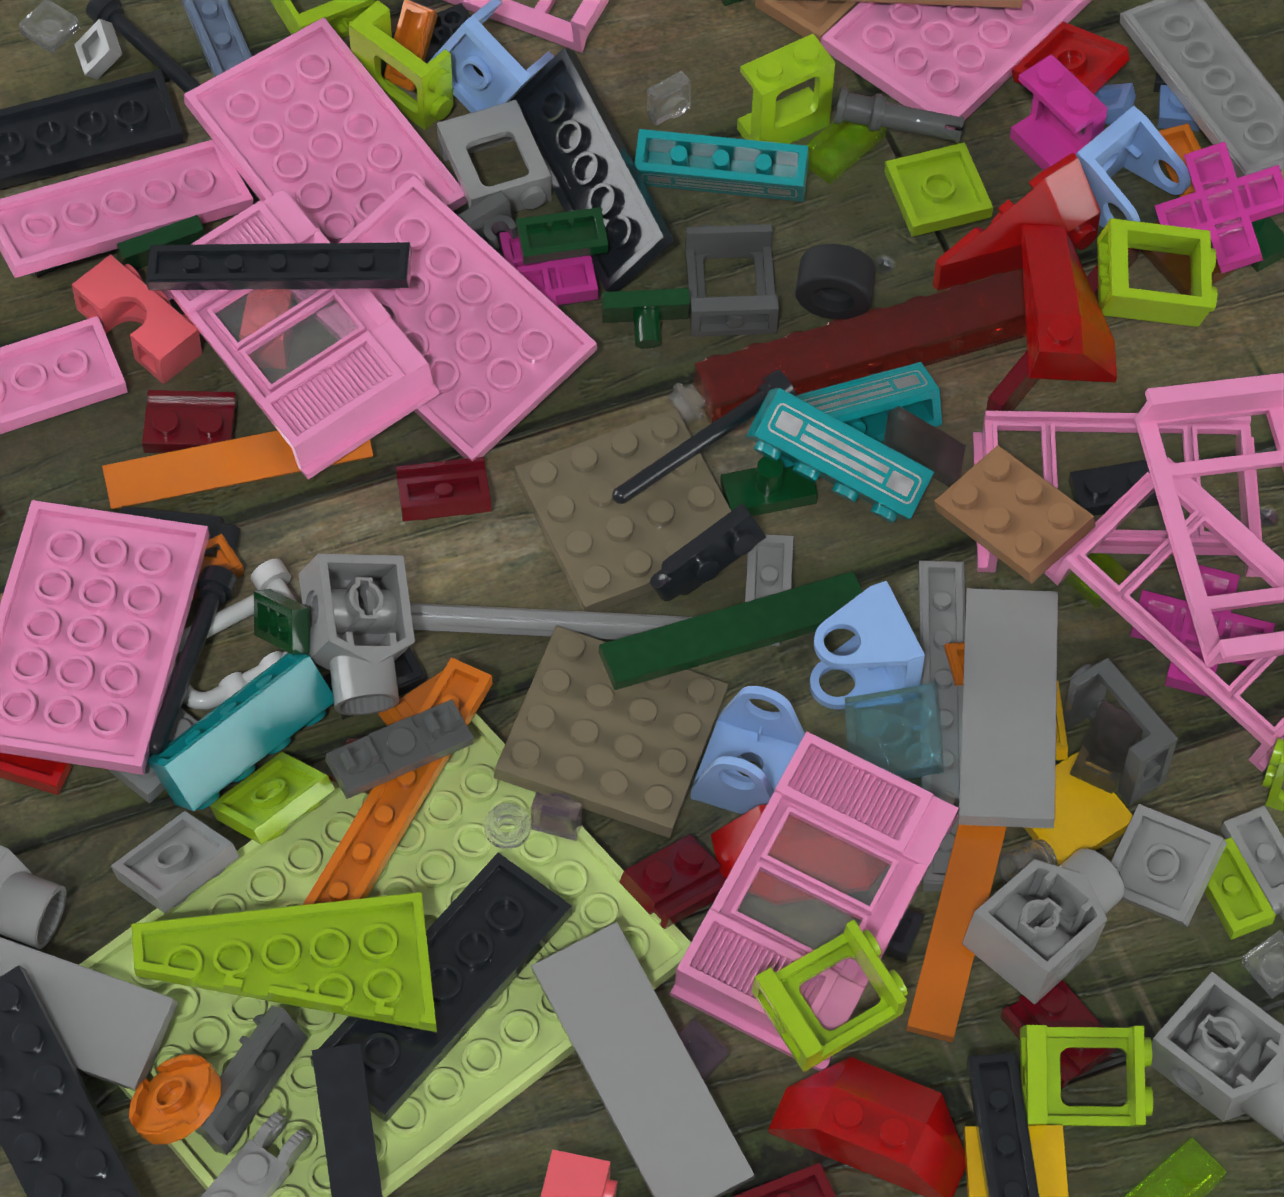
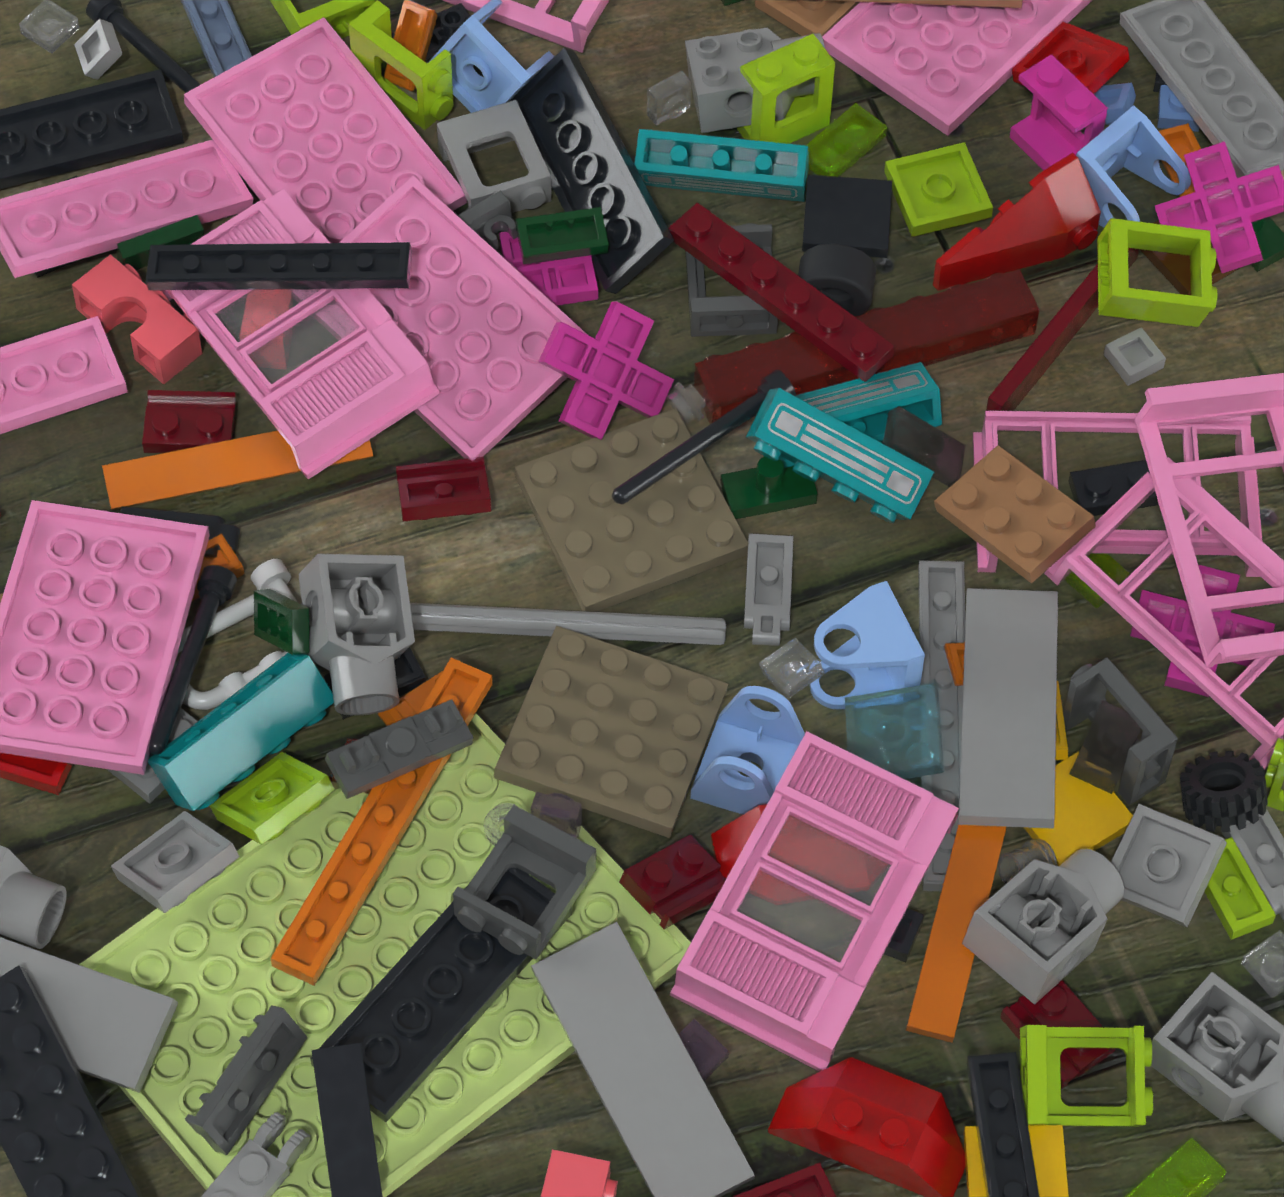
(175, 1099): orange tile -> none
(329, 957): lime wing -> none
(540, 852): none -> dark grey window
(606, 370): none -> dark pink plate
(645, 310): dark green tile -> none
(707, 554): black hinge -> none
(719, 88): none -> light grey brick
(725, 631): dark green tile -> none
(781, 292): none -> dark red plate
(791, 668): none -> clear plate
(794, 1019): lime window -> none
(848, 213): none -> black tile
(878, 113): dark grey pin -> none
(1063, 317): red wedge -> none
(1134, 356): none -> light grey plate
(1224, 791): none -> black tyre

